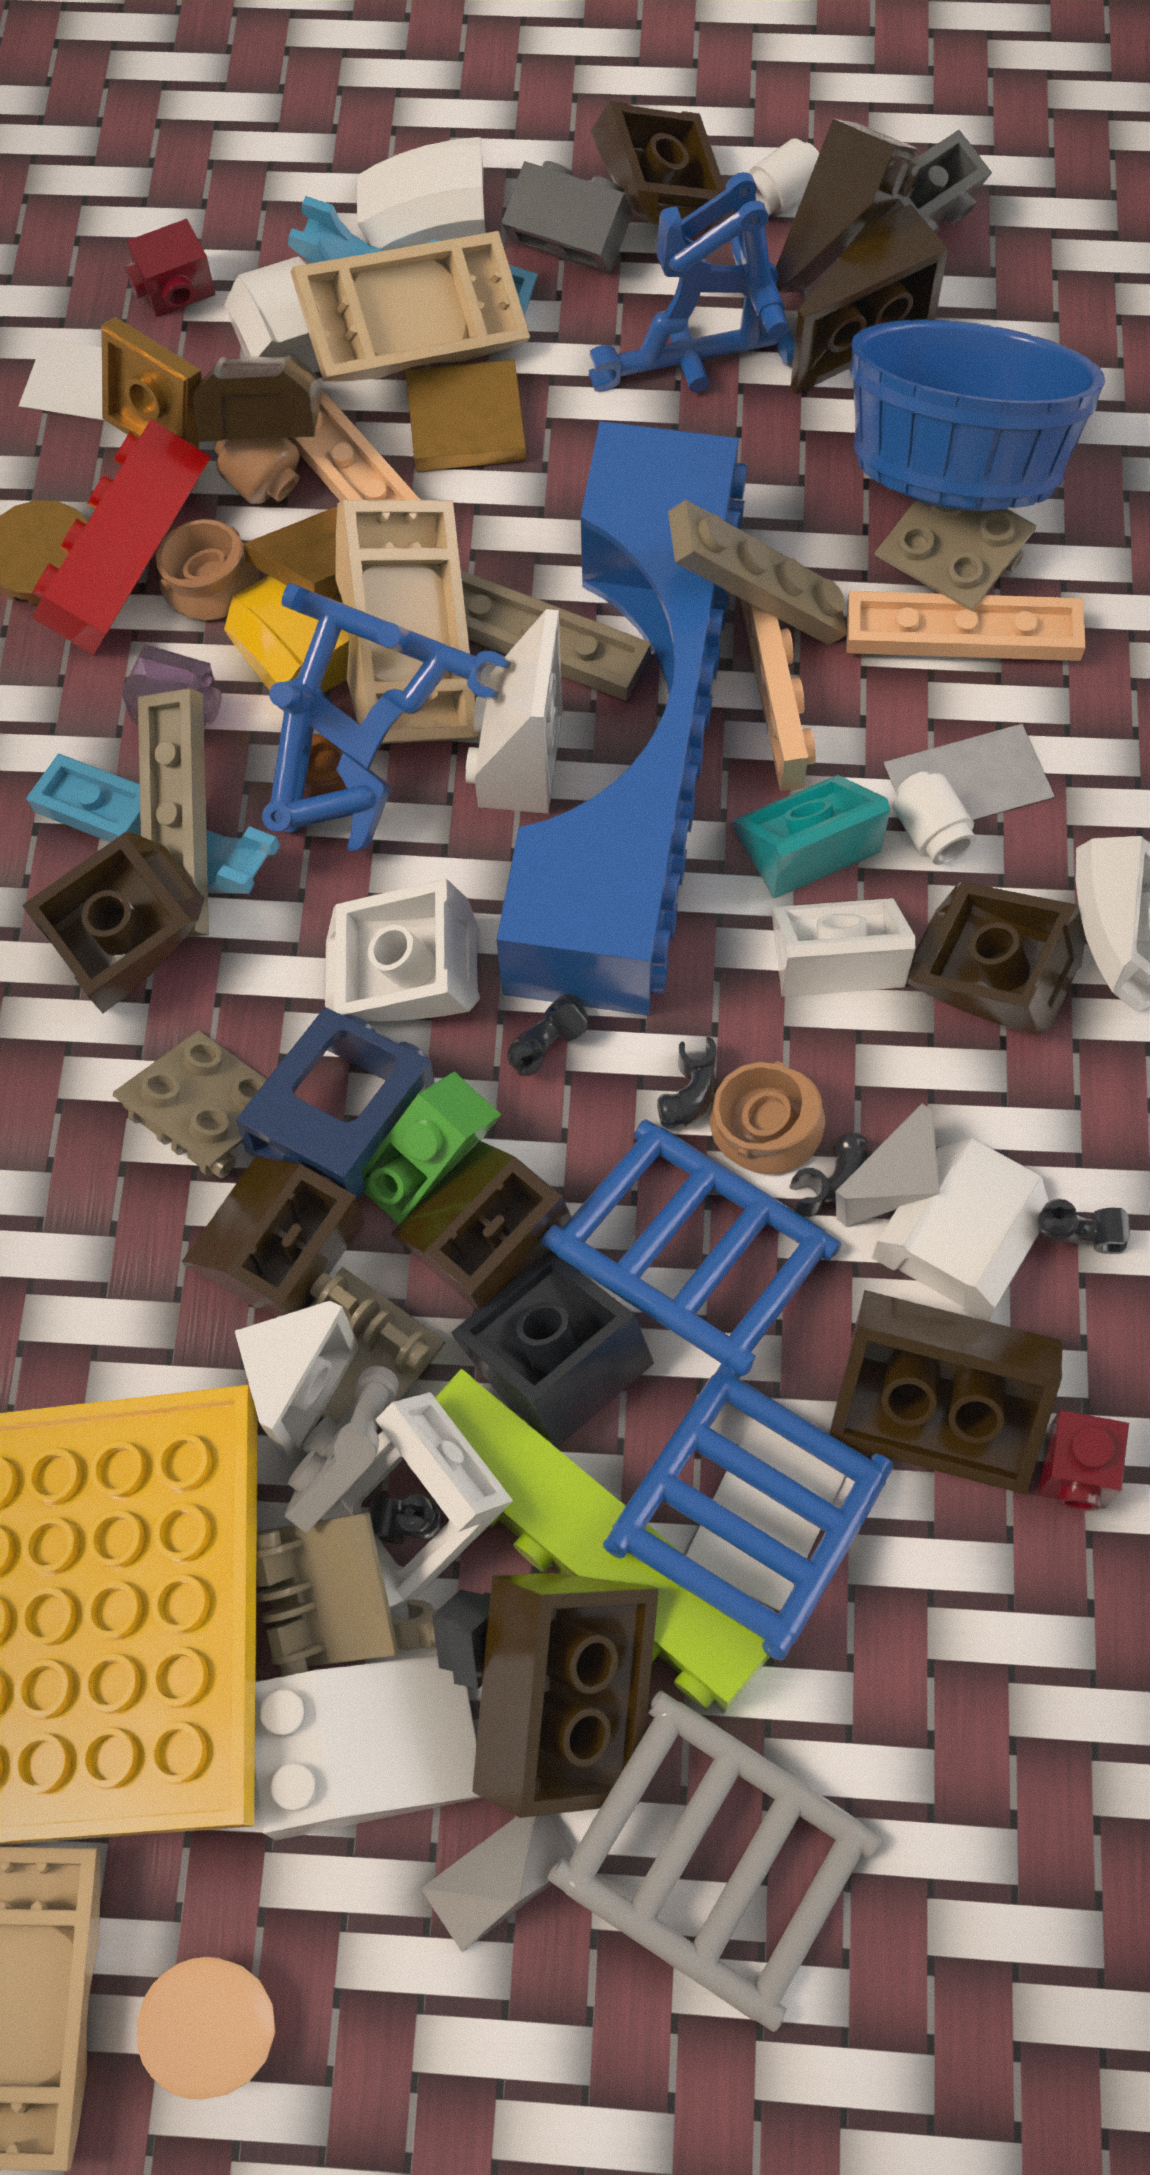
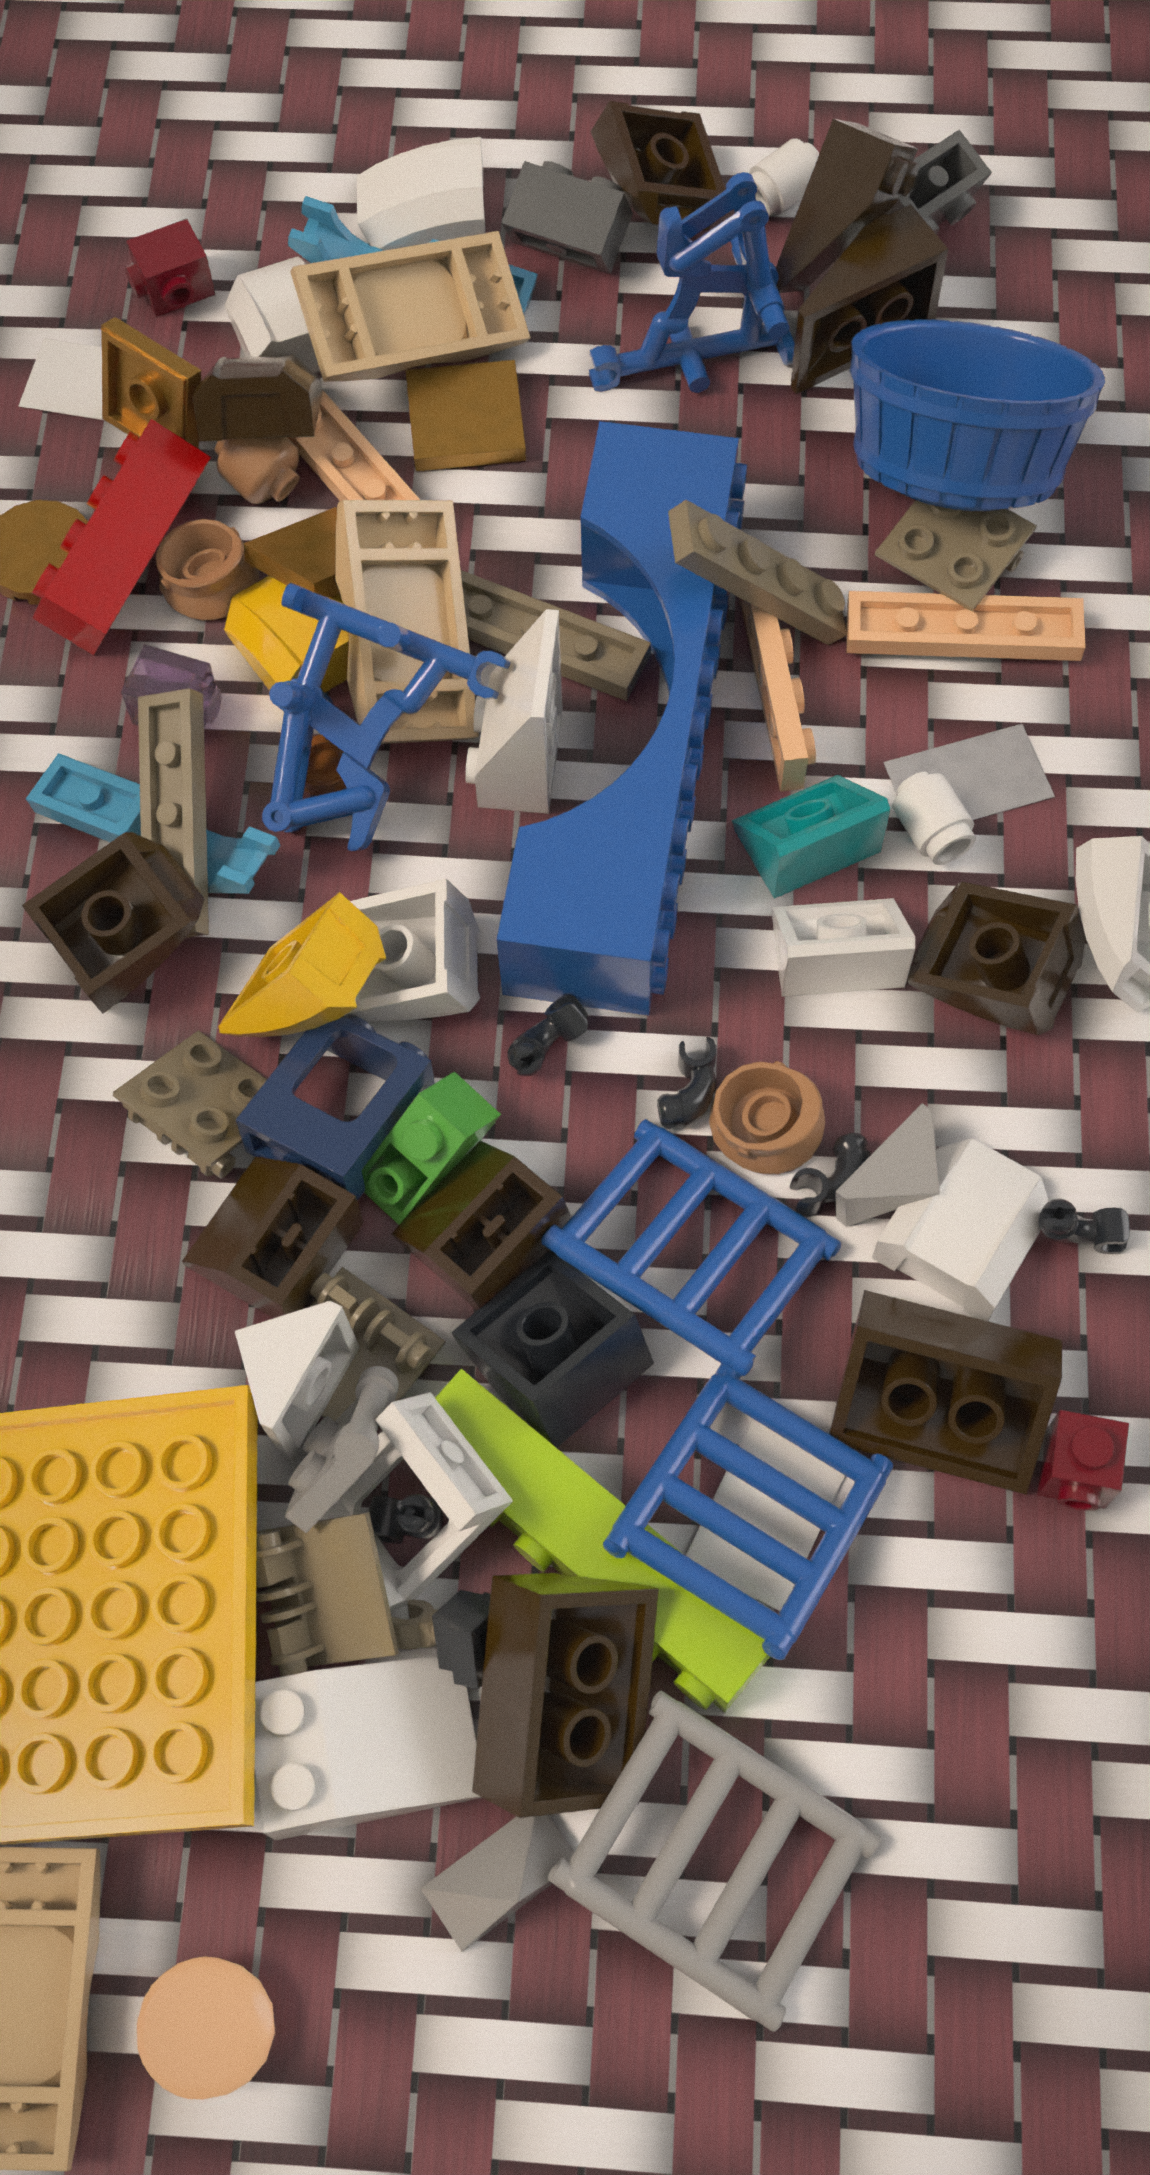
(308, 974): none -> yellow slope

